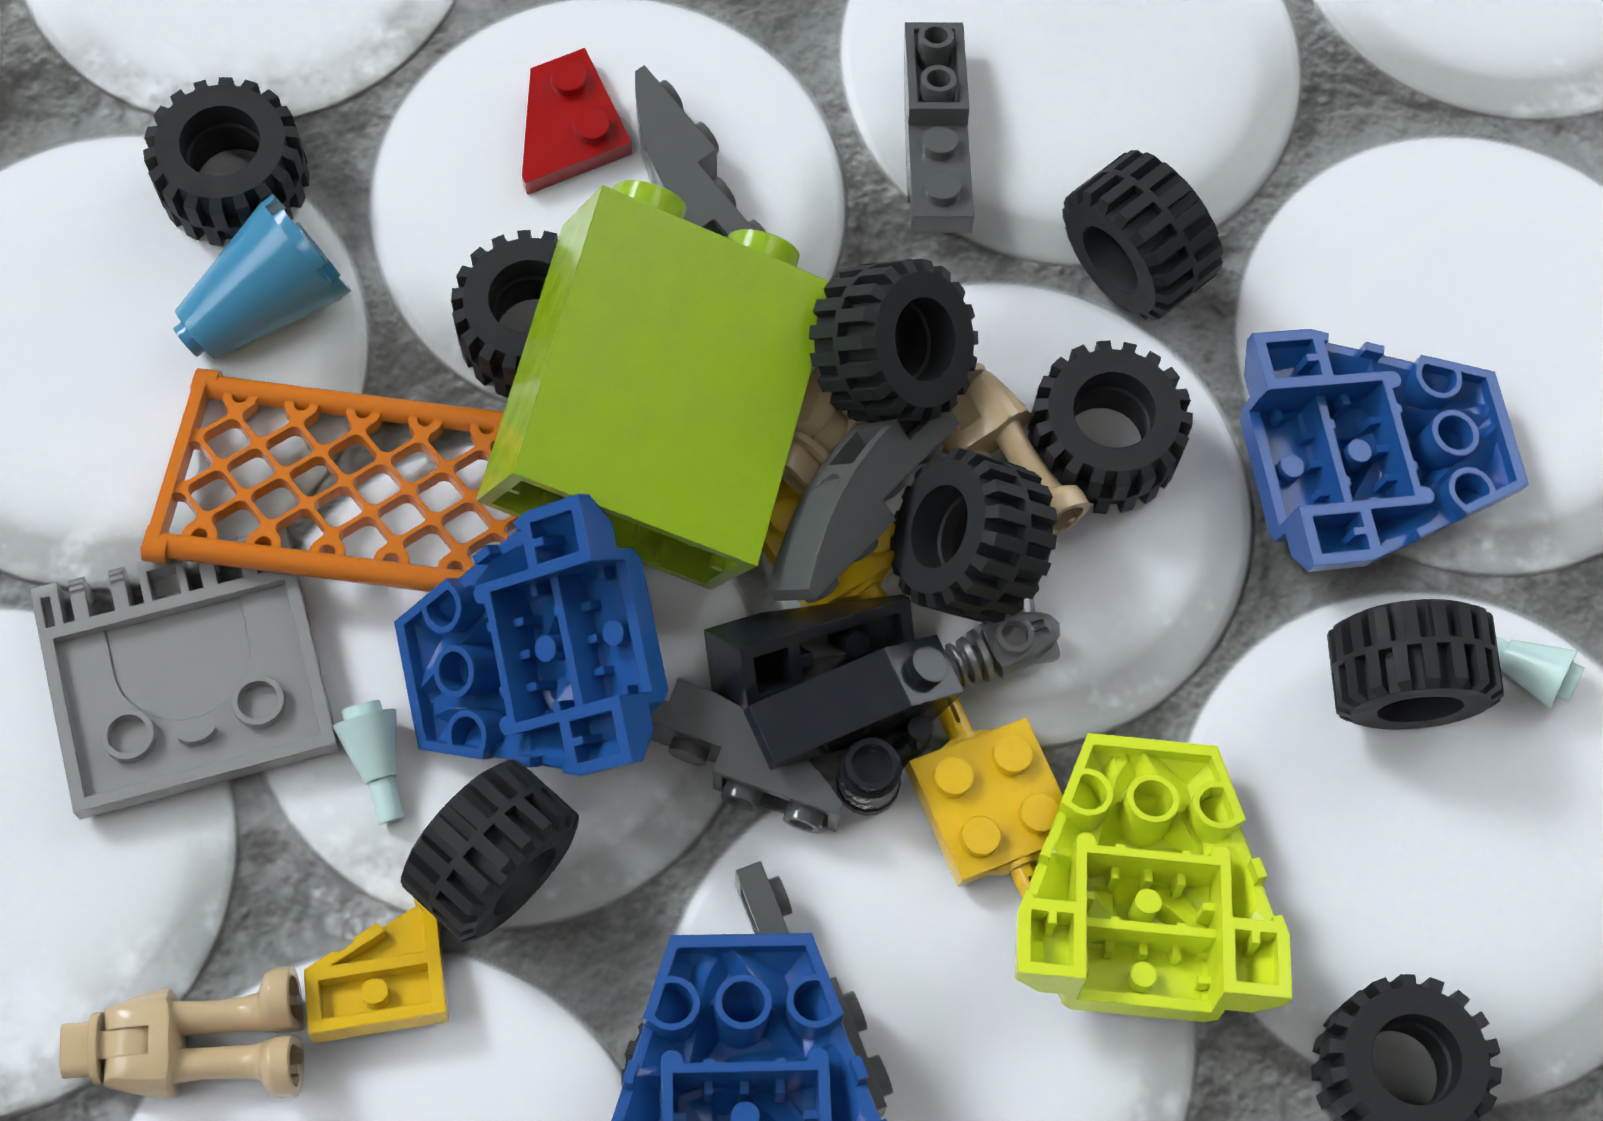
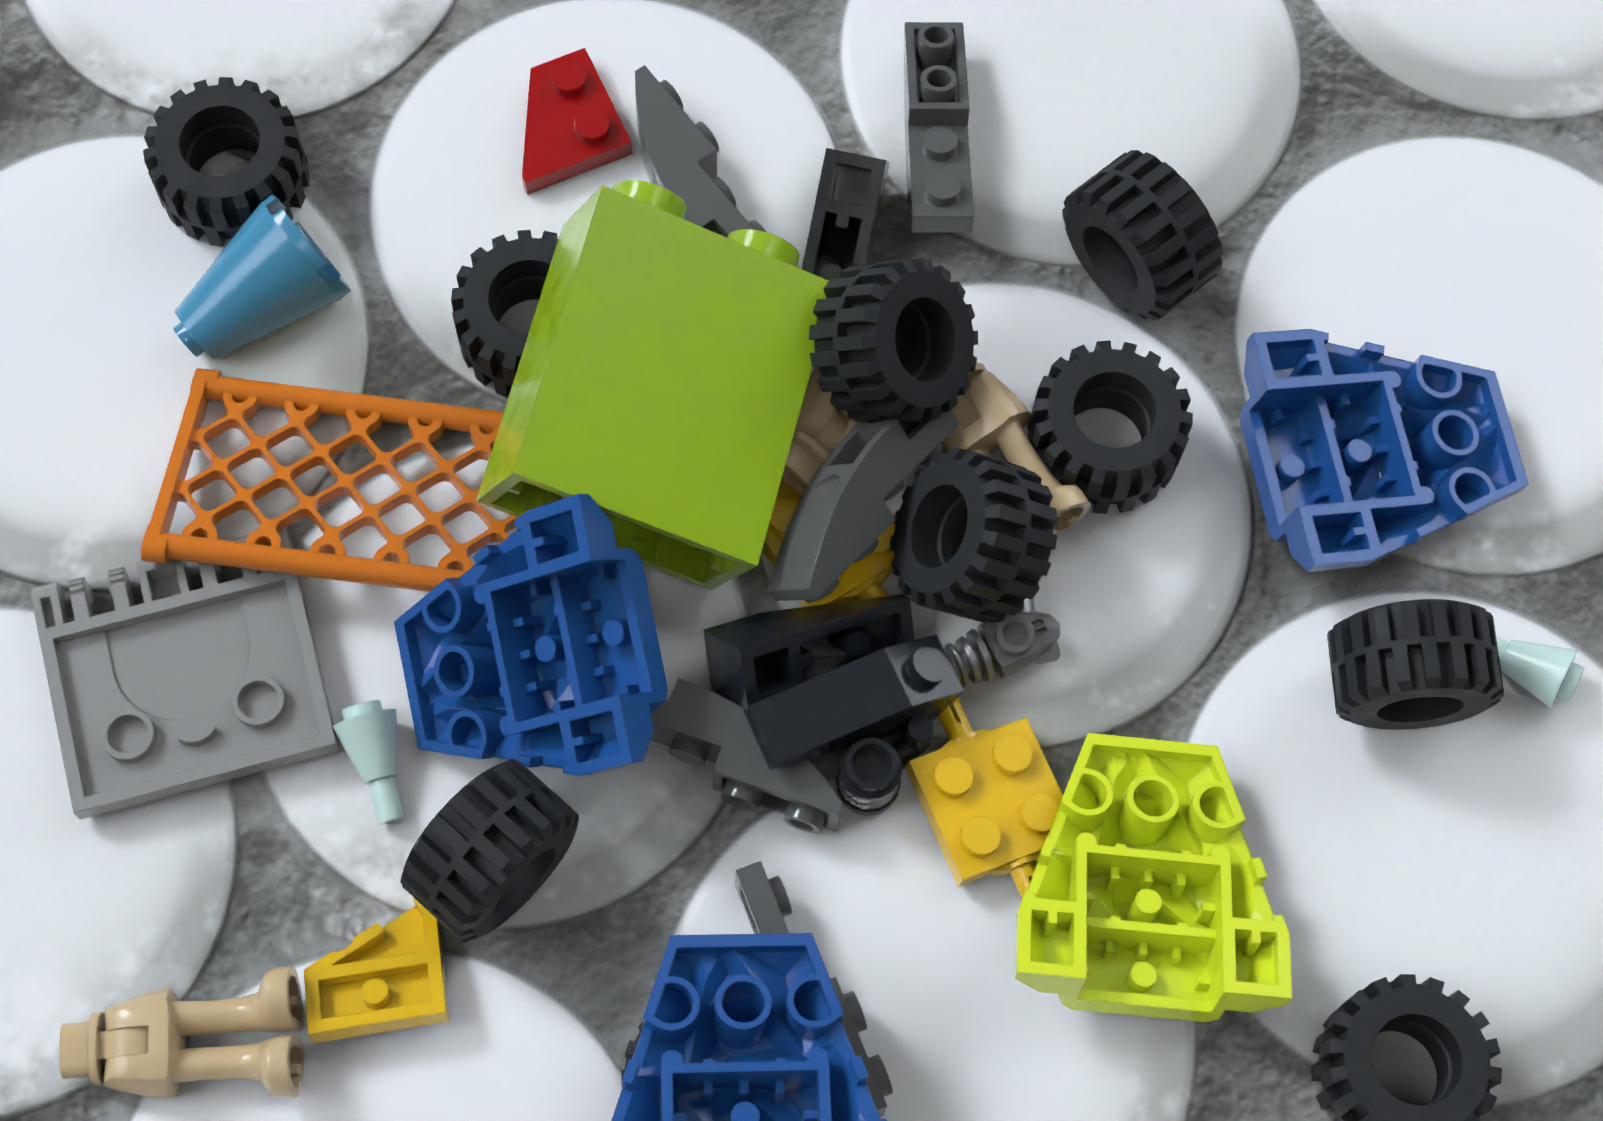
(844, 213): none -> black slope

